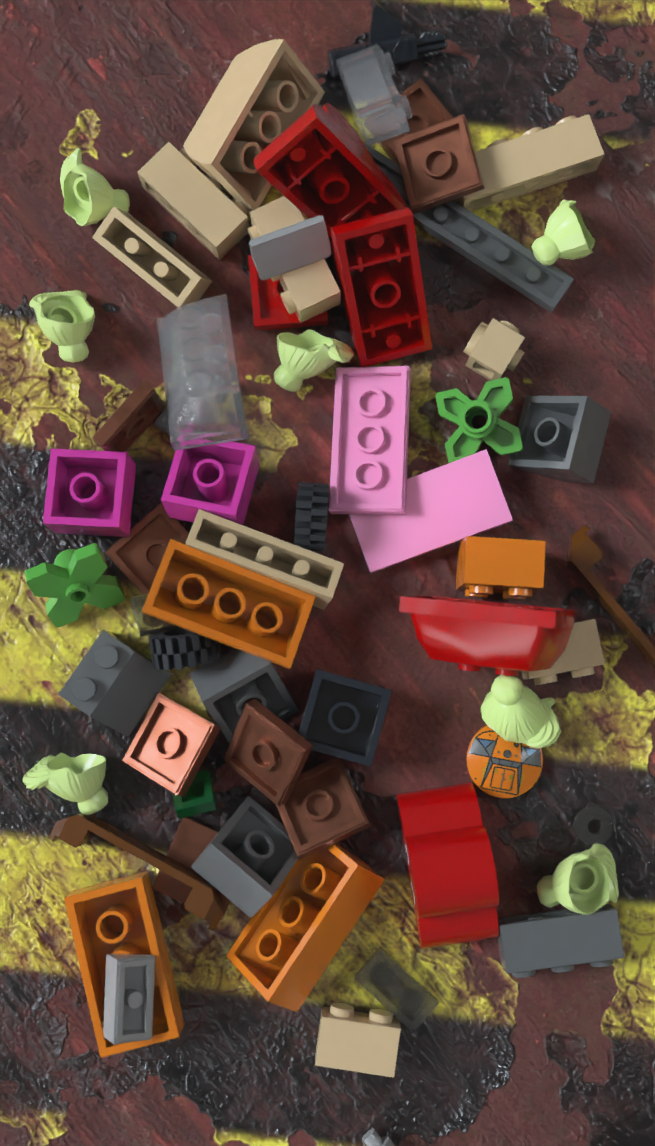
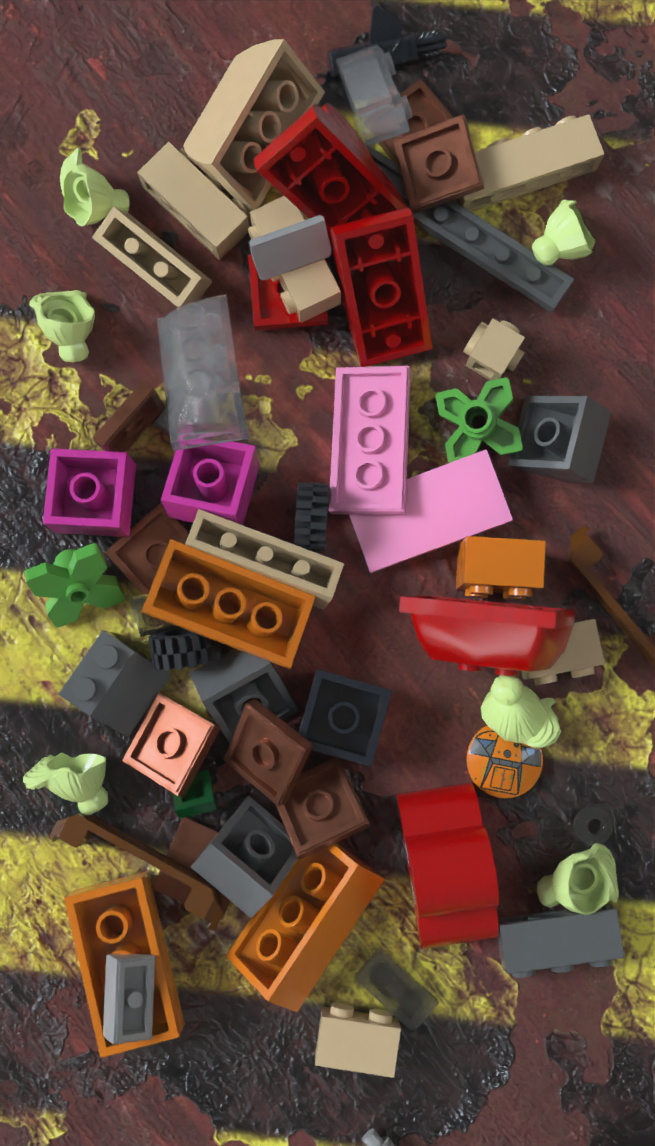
(306, 357): yellowish green hair -> none

